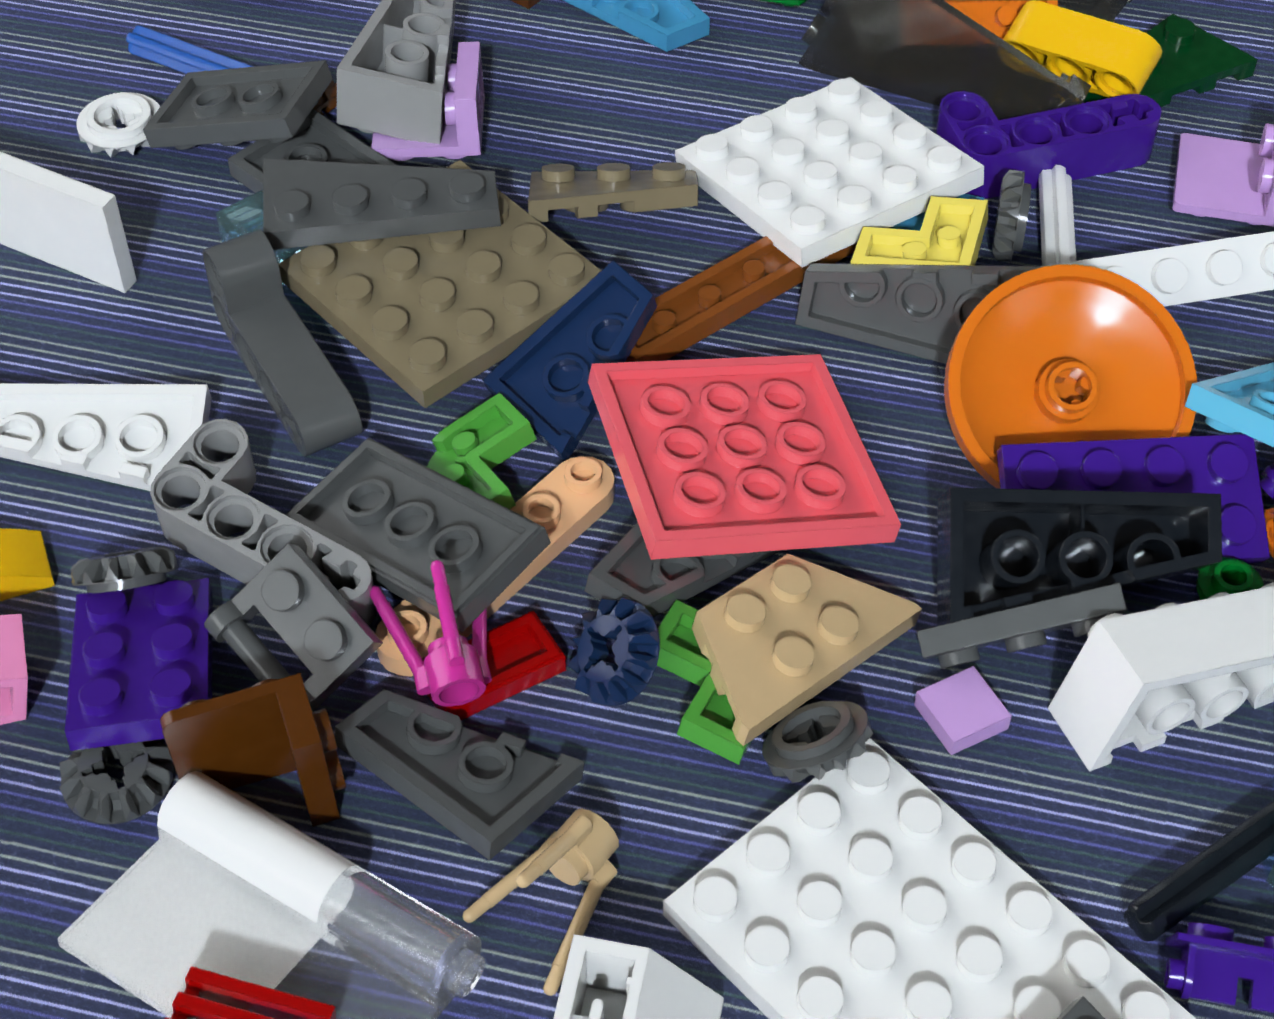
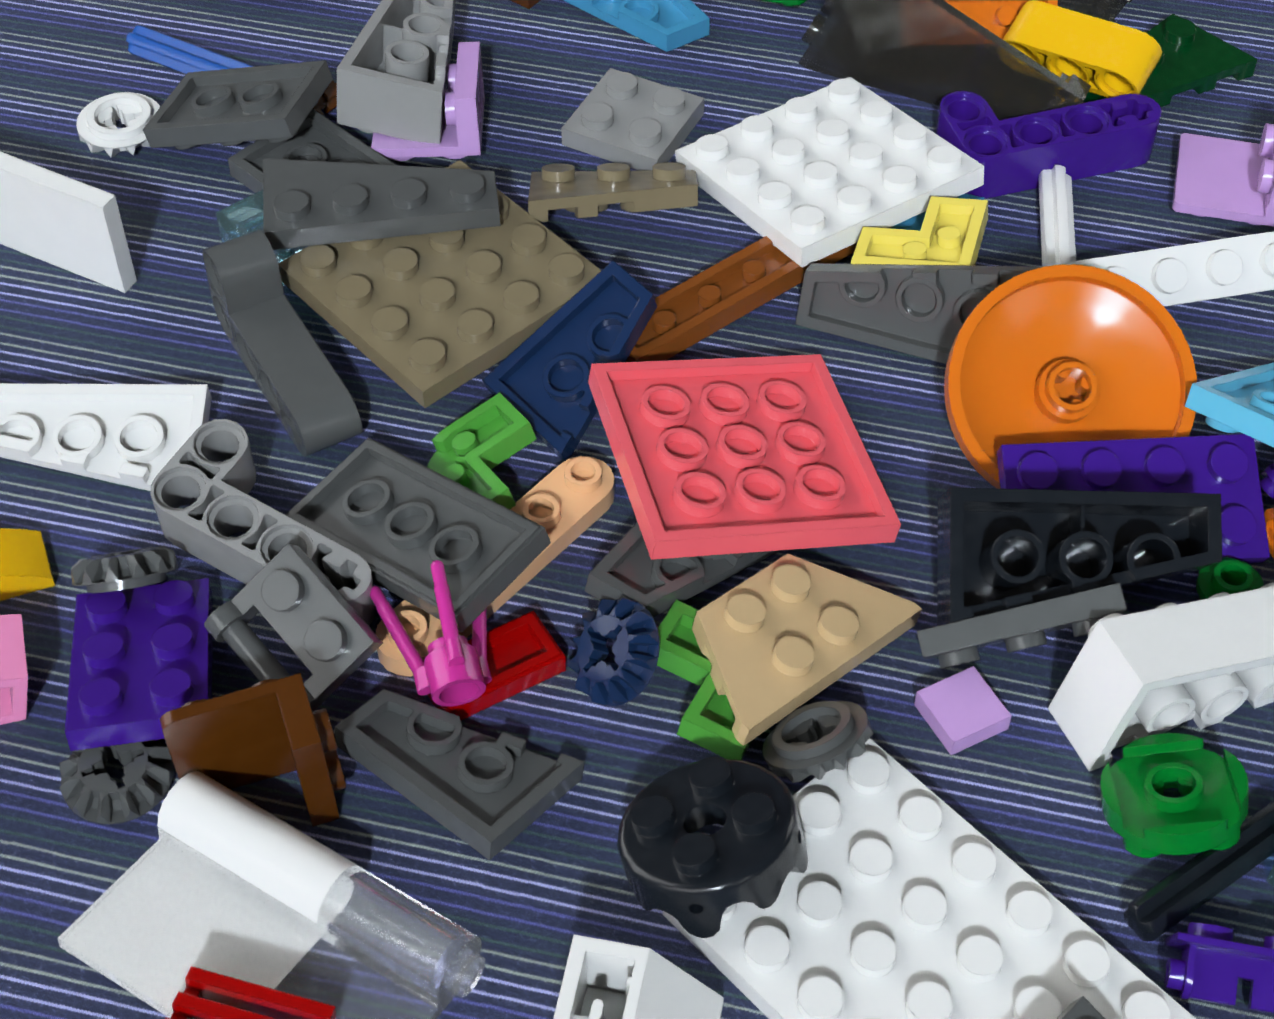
(571, 854): tan plant -> none
(632, 120): none -> light grey plate
(701, 873): none -> black plate
(1011, 215): dark grey gear -> none
(1154, 824): none -> green plate

